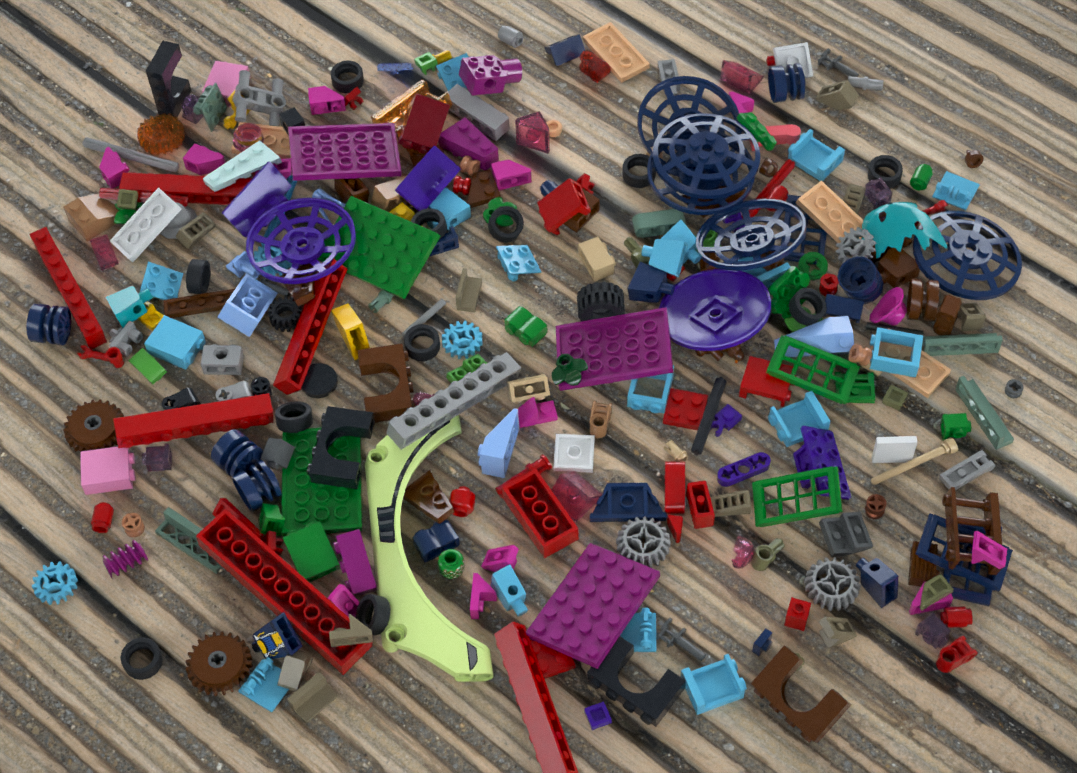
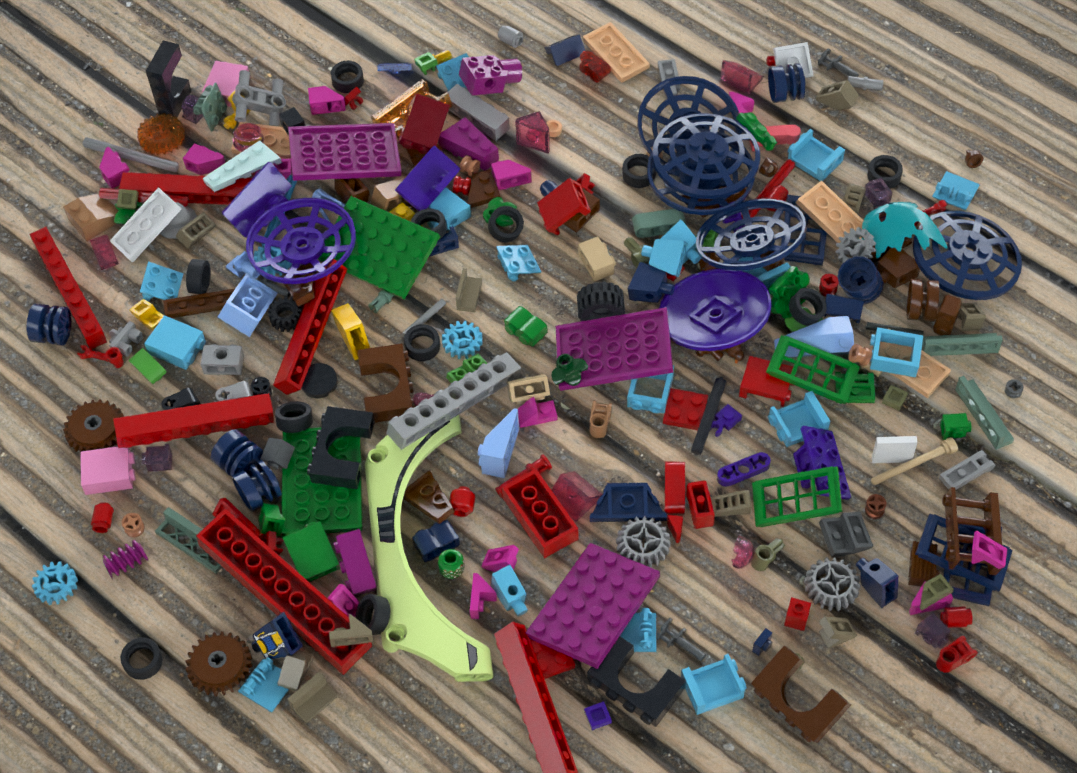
(129, 304): teal torso -> none
(574, 453): white tile -> none
(676, 452): tan pin -> none
(810, 258): green gear -> none
(890, 308): dark pink hat -> none
(921, 177): green brick -> none

